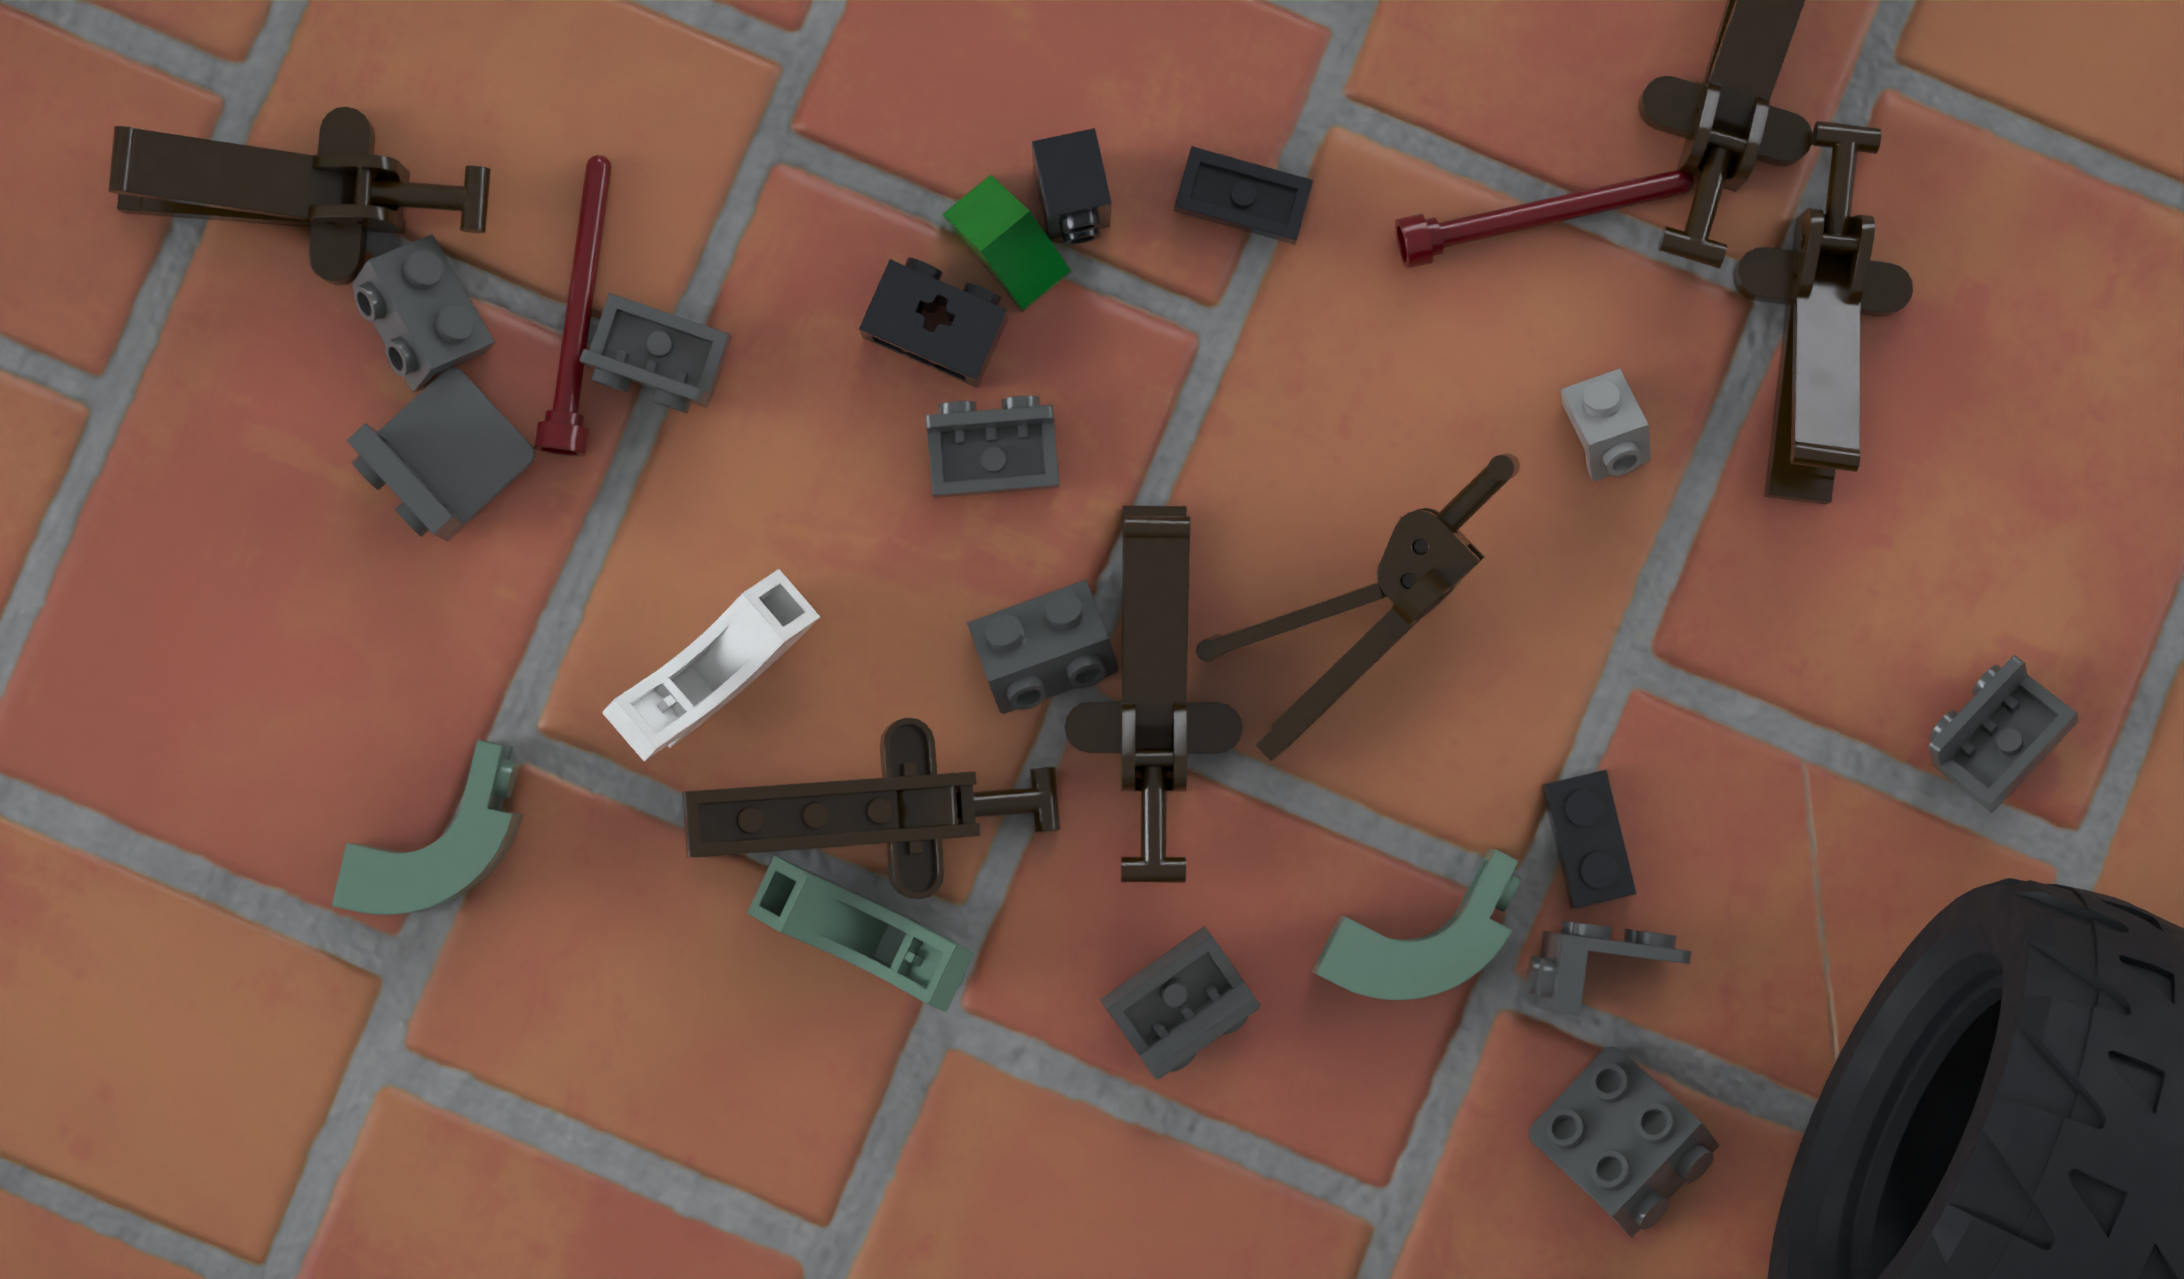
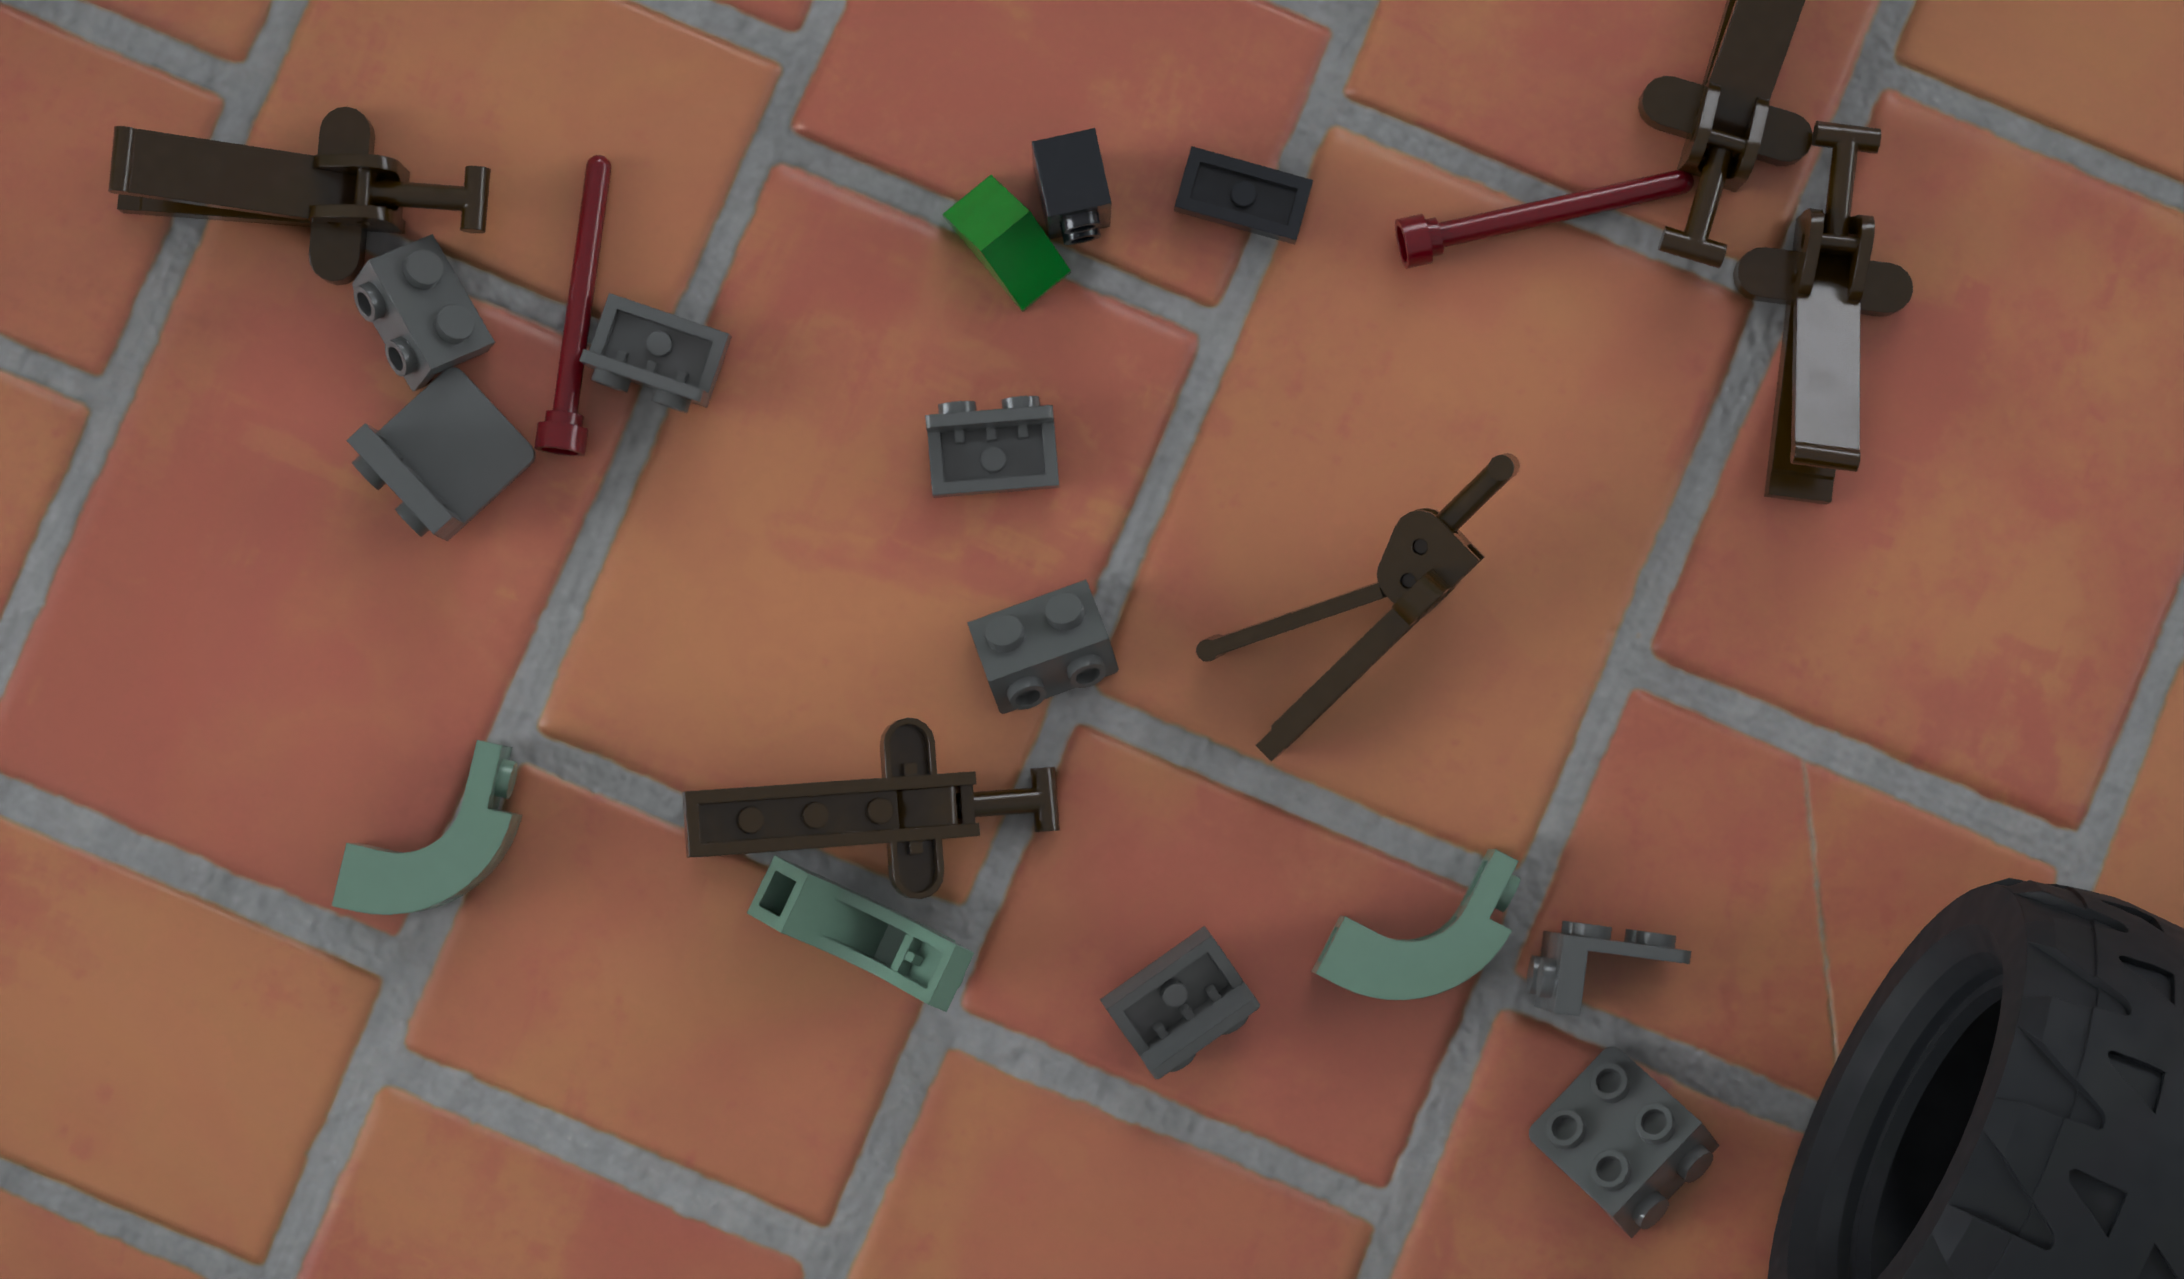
(713, 667): white arch -> none
(897, 322): black brick -> none
(1154, 722): dark brown piece -> none
(1588, 839): black plate -> none
(1608, 424): light grey bracket -> none
(1999, 733): dark grey bracket -> none

